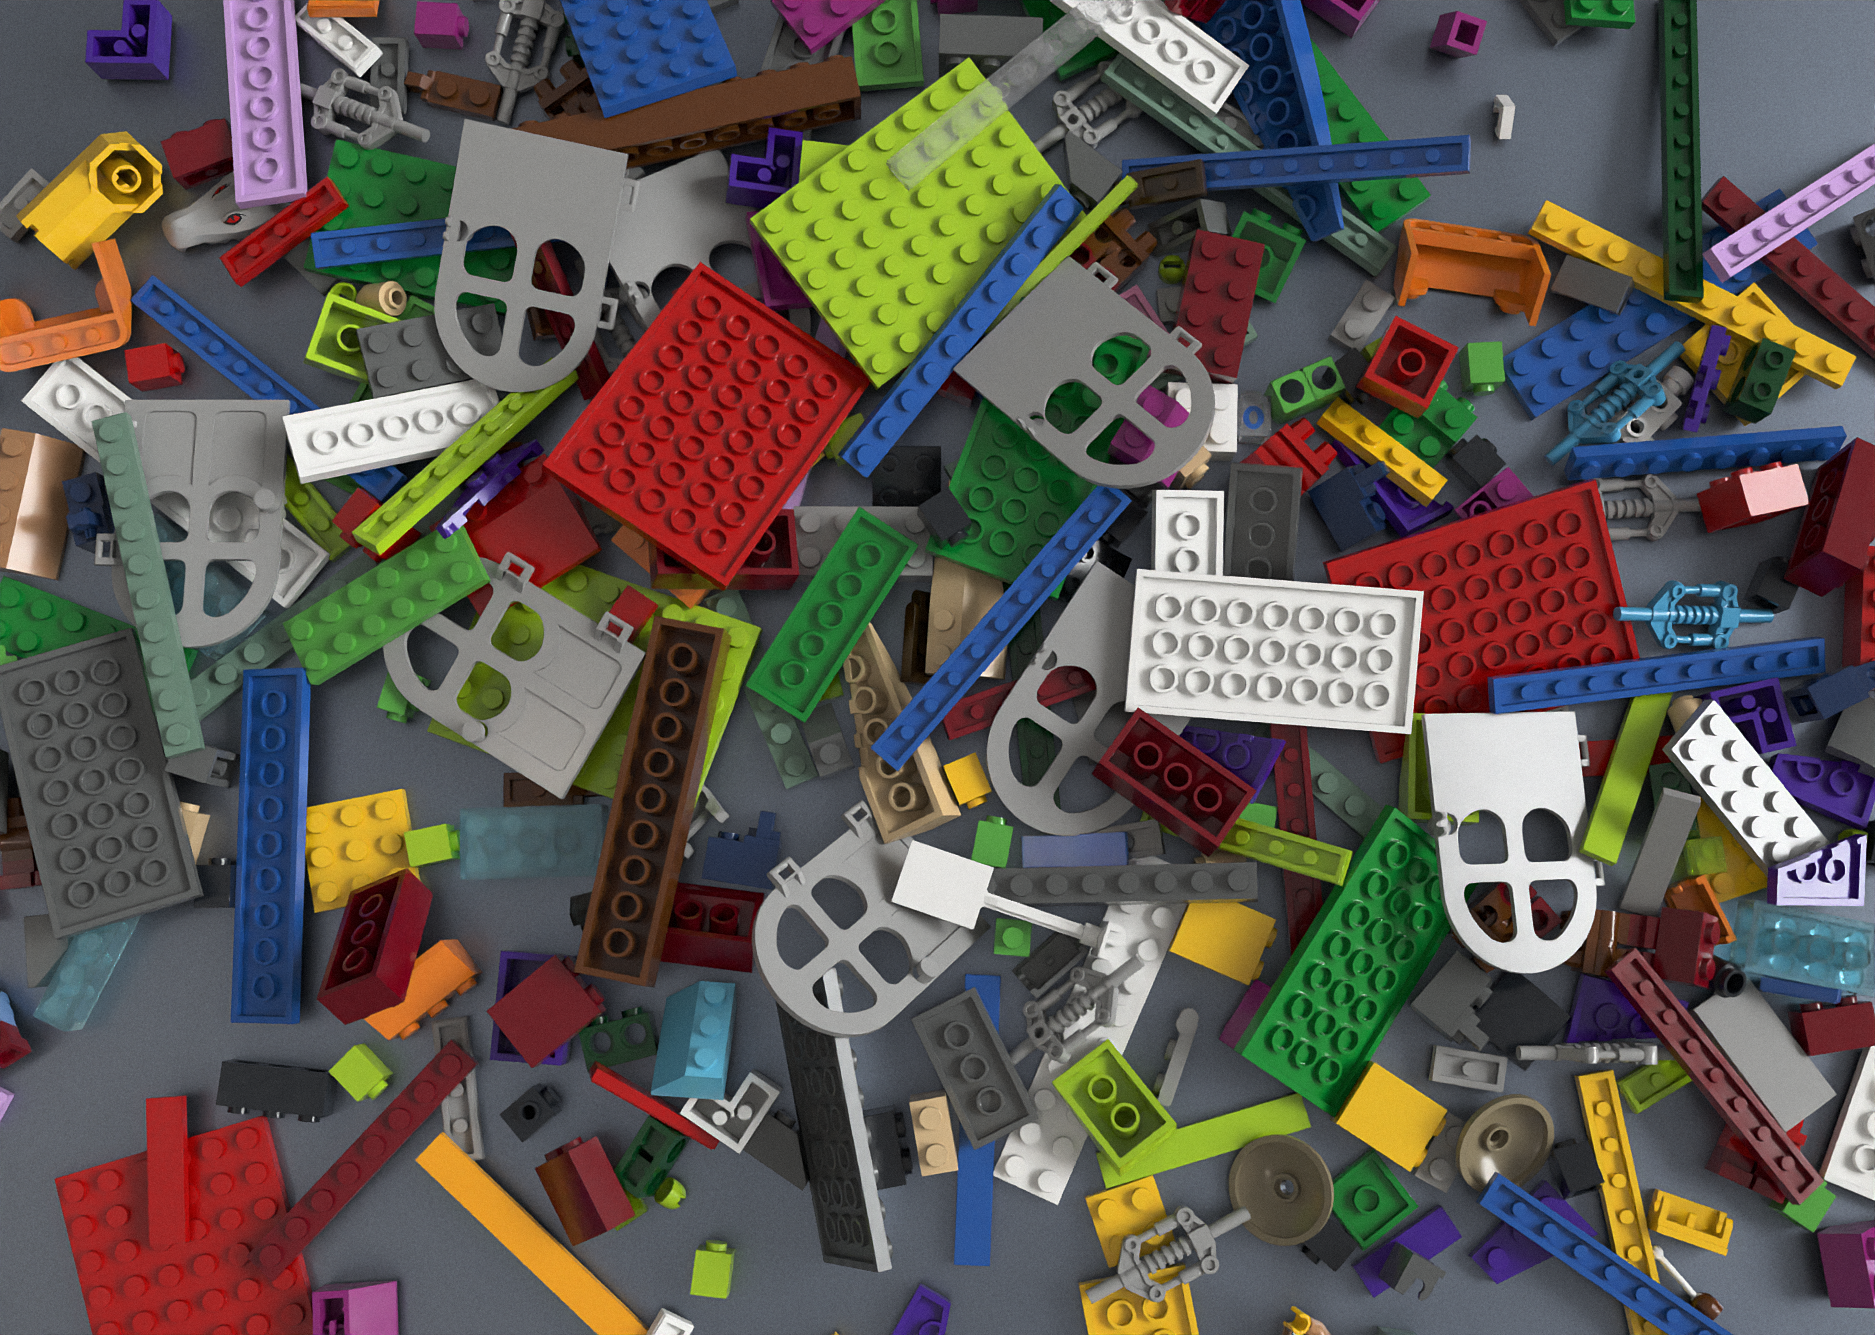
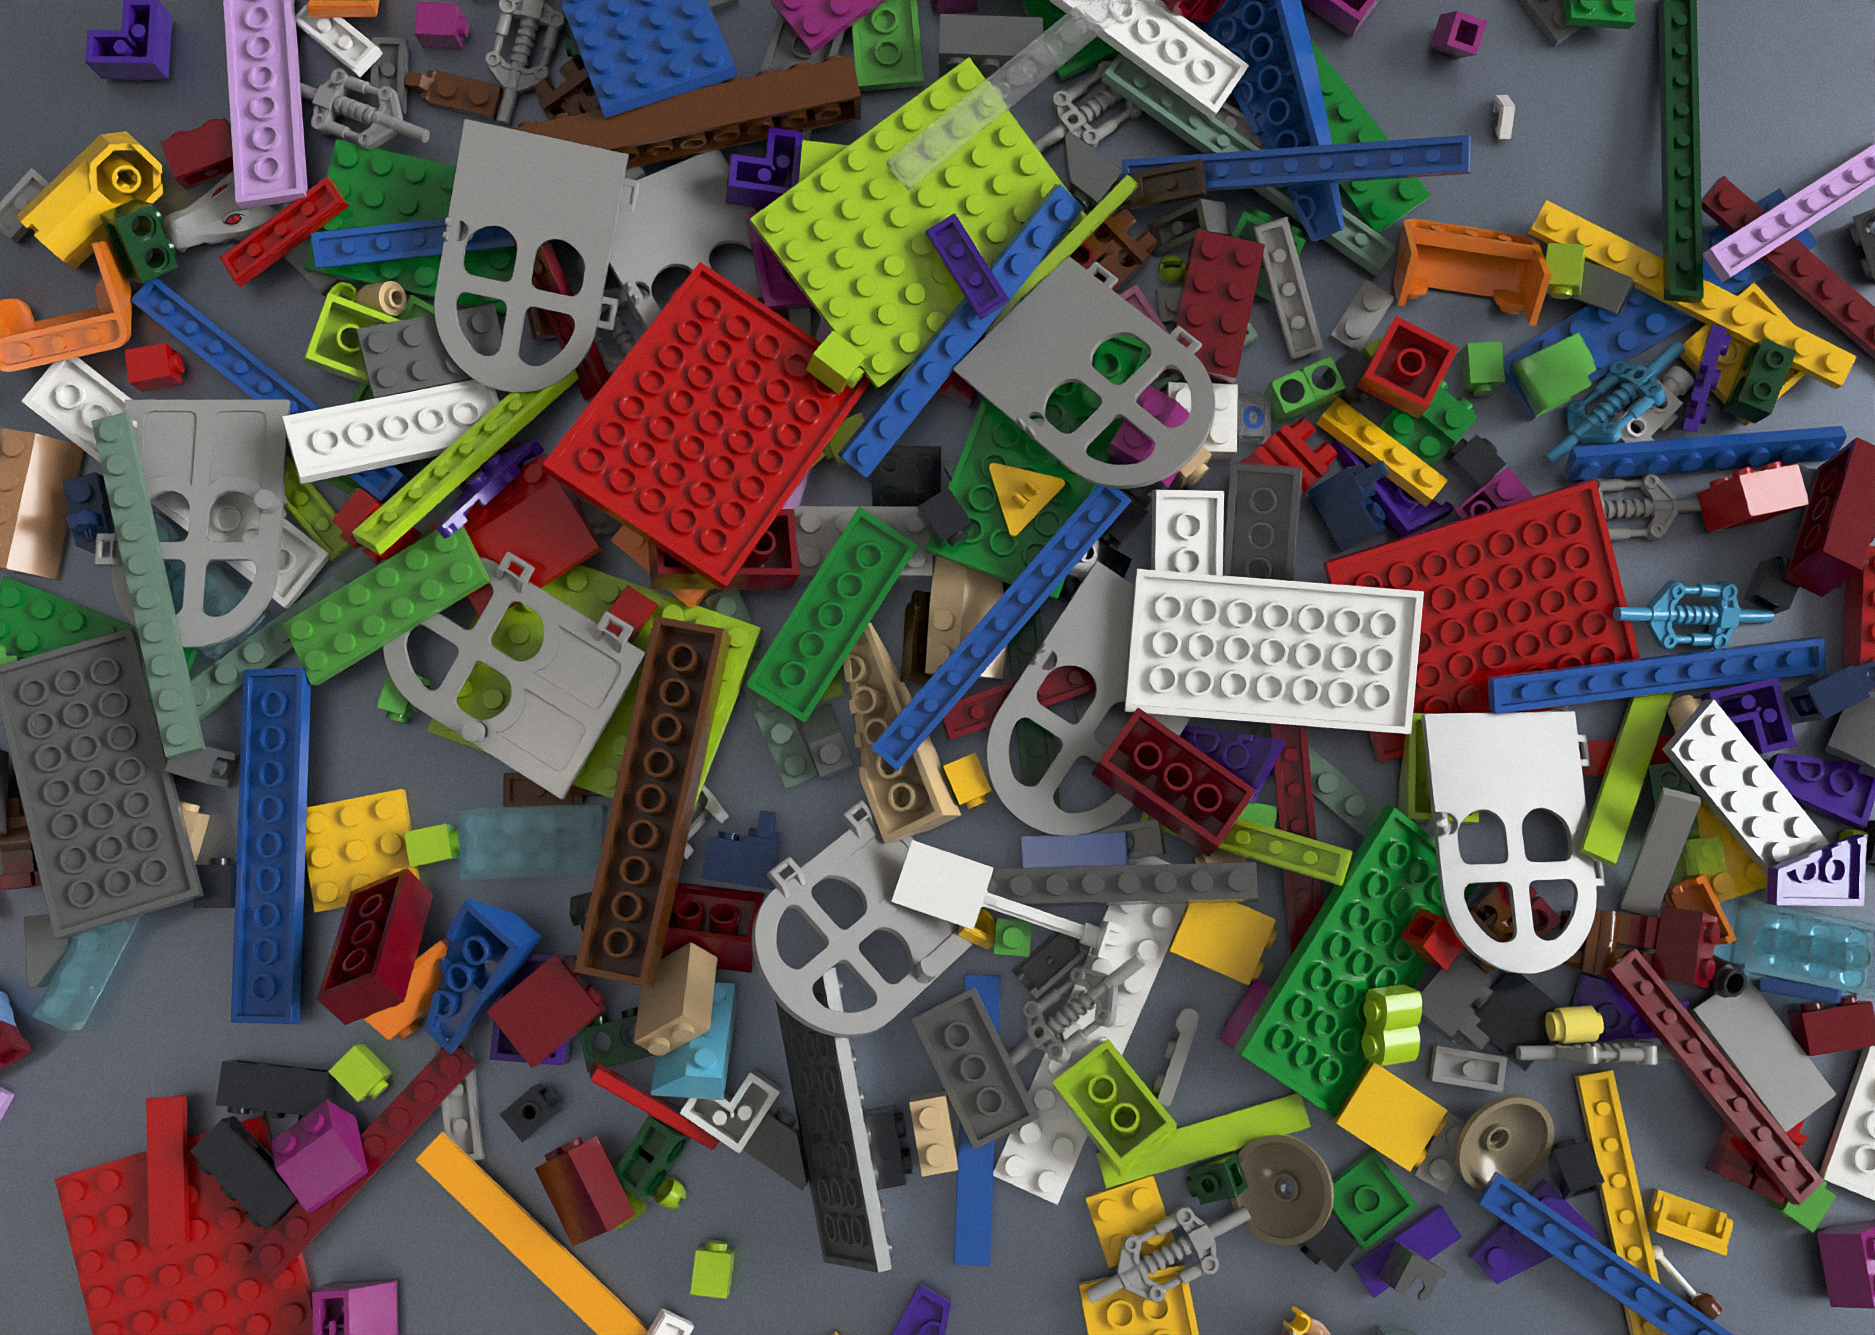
(133, 245): none -> dark green brick
(245, 1172): none -> black brick
(320, 1155): none -> magenta slope
(480, 961): none -> blue wedge
(679, 1003): none -> tan brick
(837, 363): none -> lime brick
(967, 266): none -> dark purple tile
(983, 931): none -> yellow tile
(992, 842): bright green brick -> none
(1022, 494): none -> yellow piece
(1225, 1174): none -> dark green brick
(1289, 288): none -> light grey tile
(1392, 1025): none -> lime brick
(1432, 939): none -> red brick
(1555, 373): none -> bright green piece
(1566, 269): none -> lime brick
(1574, 1024): none -> light yellow brick
(1651, 1083): lime tile -> none

